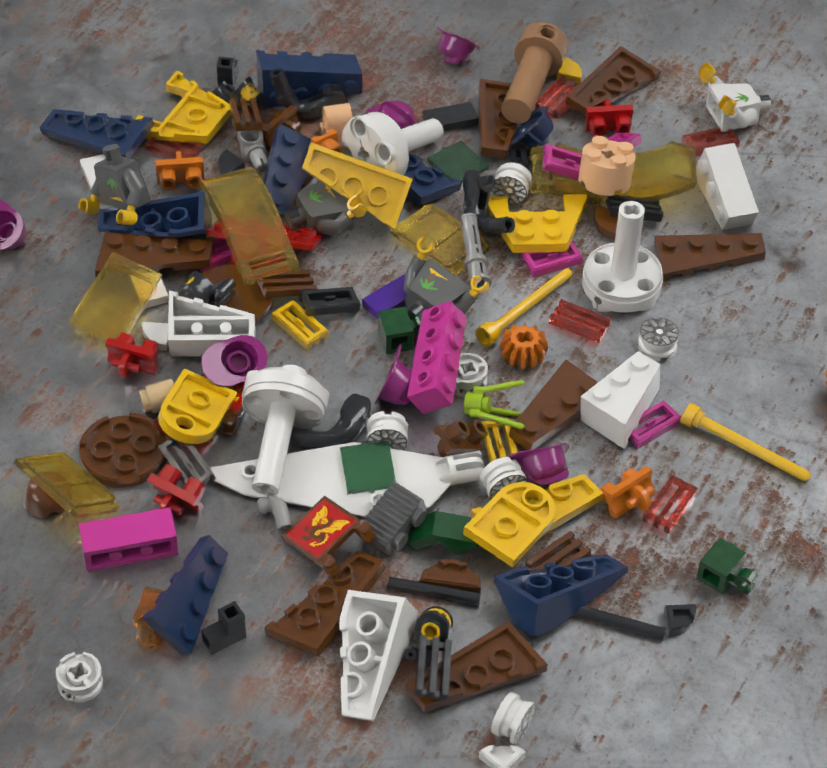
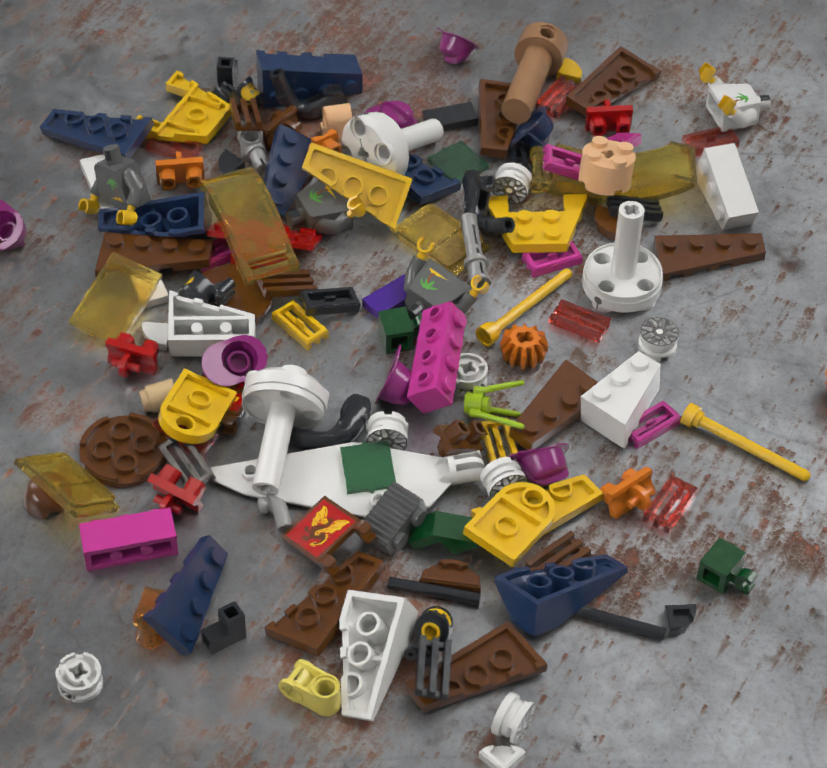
(308, 685): none -> light yellow piece

